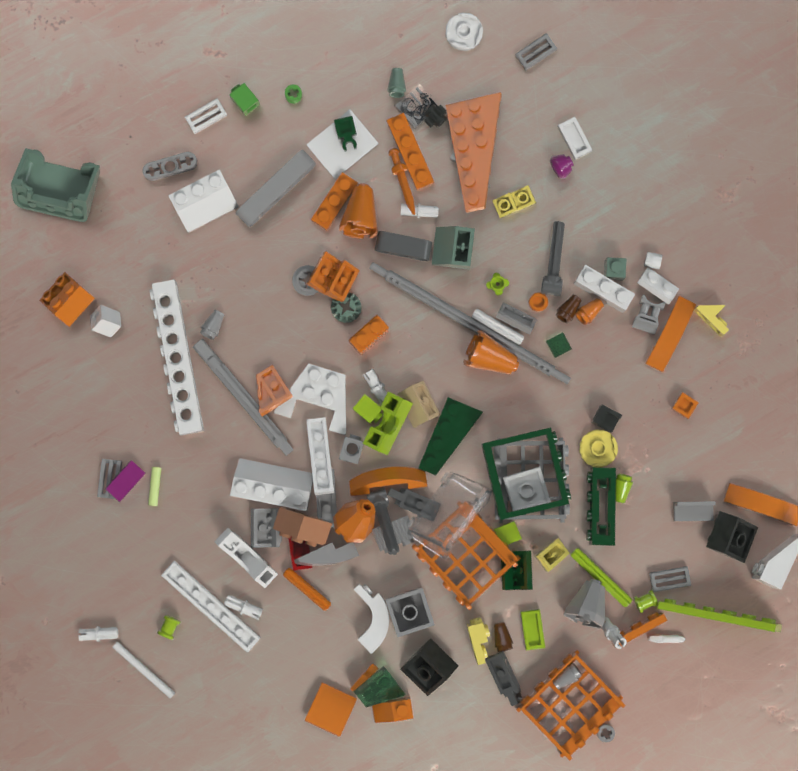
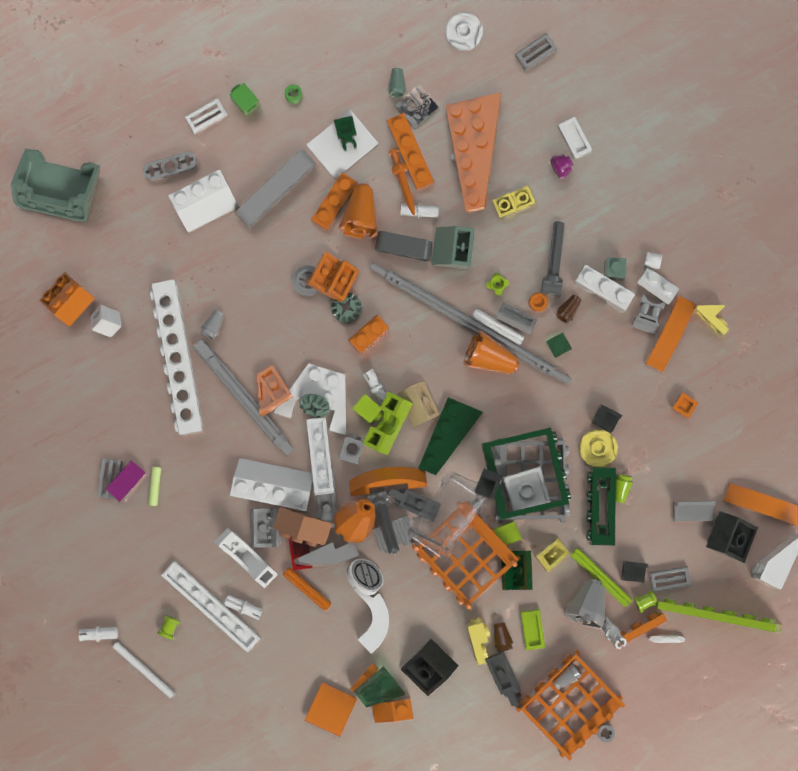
(321, 405): none -> sand green gear
(365, 576): none -> tile
(409, 612): light grey brick -> none
(435, 116): pearl dark grey gear -> none
(488, 484): none -> pearl dark grey panel
(589, 311): orange cone -> none
(633, 571): none -> pearl dark grey panel

